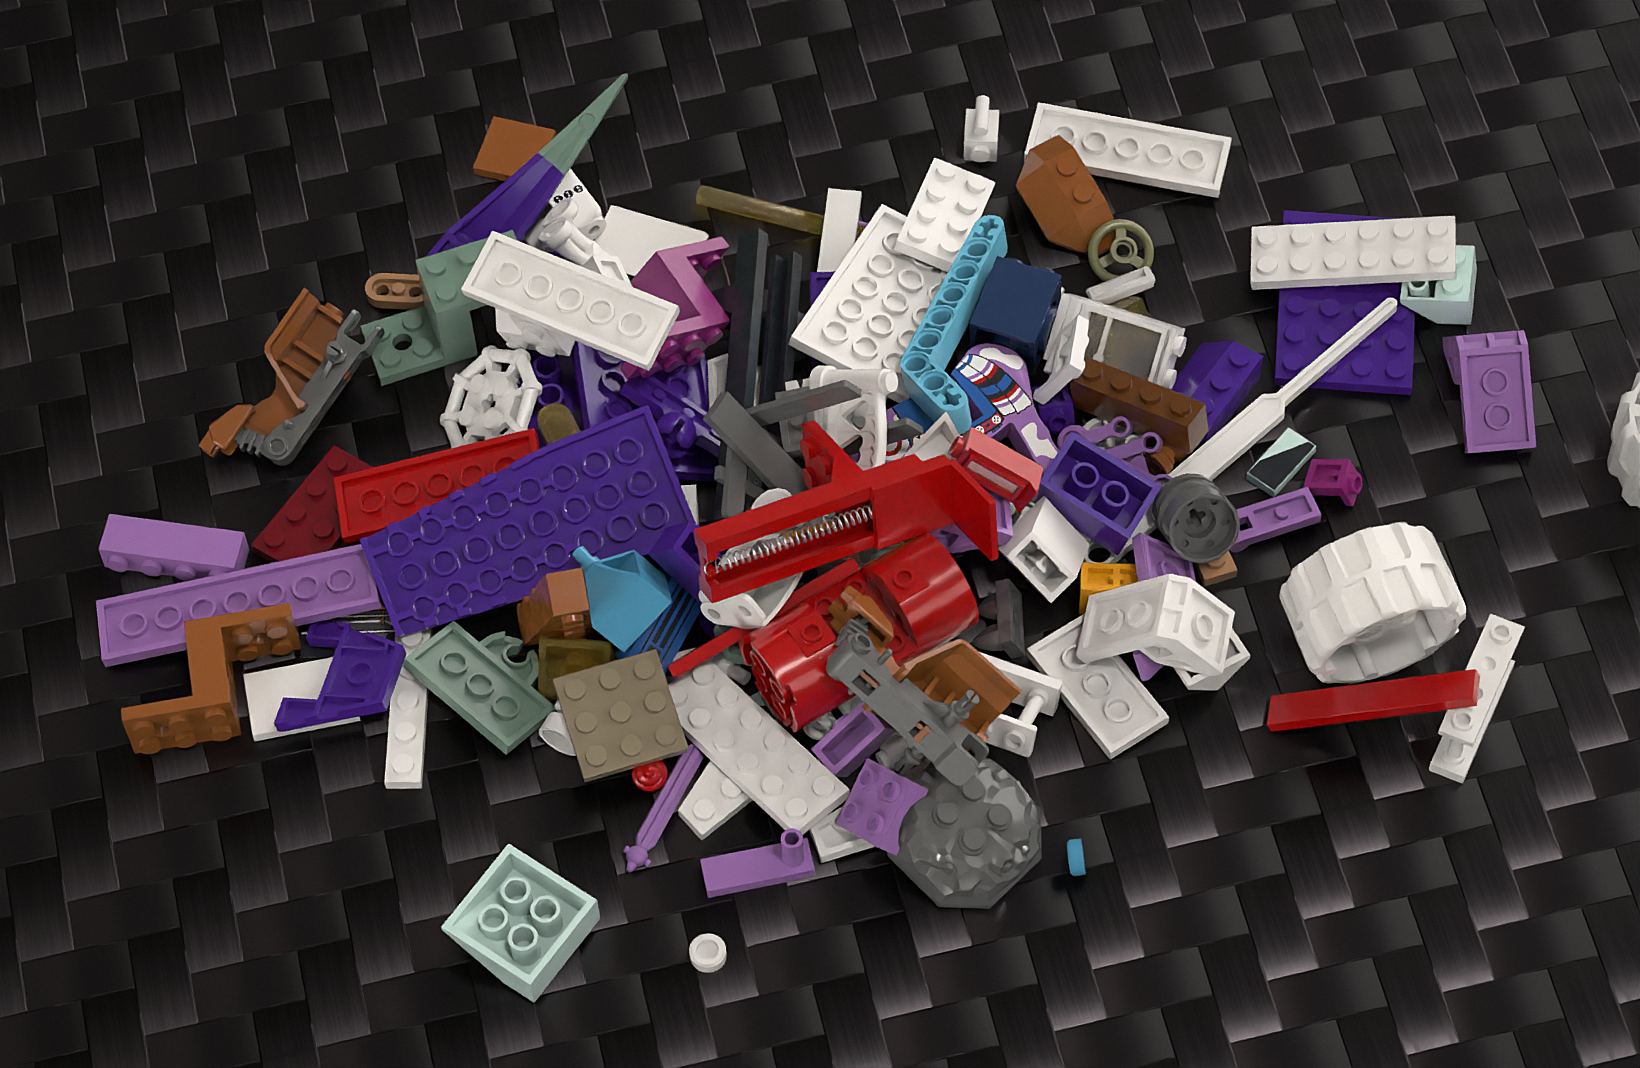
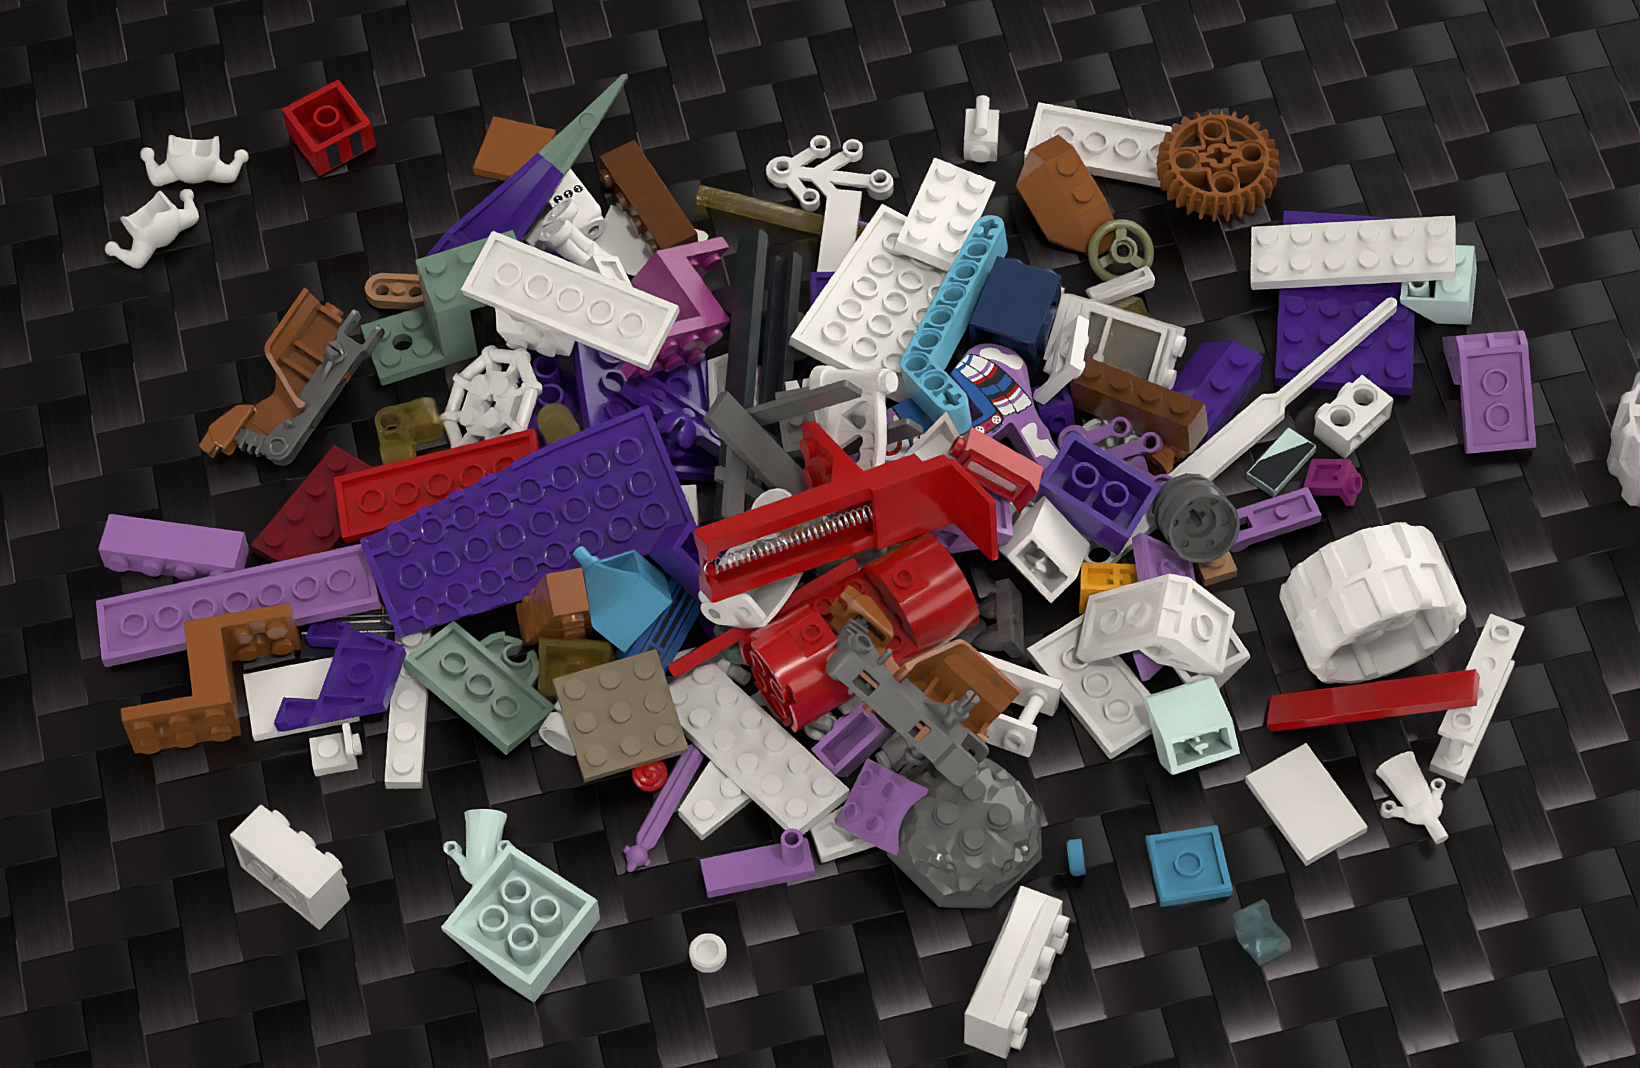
(154, 227): none -> white piece
(192, 162): none -> white piece
(291, 866): none -> white brick
(329, 127): none -> red brick
(335, 751): none -> white bracket
(415, 423): none -> clear yellow piece
(483, 843): none -> light aqua piece
(645, 199): none -> reddish brown brick
(825, 174): none -> white plant
(1015, 973): none -> white piece
(1188, 866): none -> dark azure tile
(1191, 725): none -> light aqua slope
(1217, 165): none -> dark orange gear
(1260, 933): none -> clear light blue bracket
(1306, 804): none -> white tile
(1357, 420): none -> white brick
(1419, 801): none -> white piece

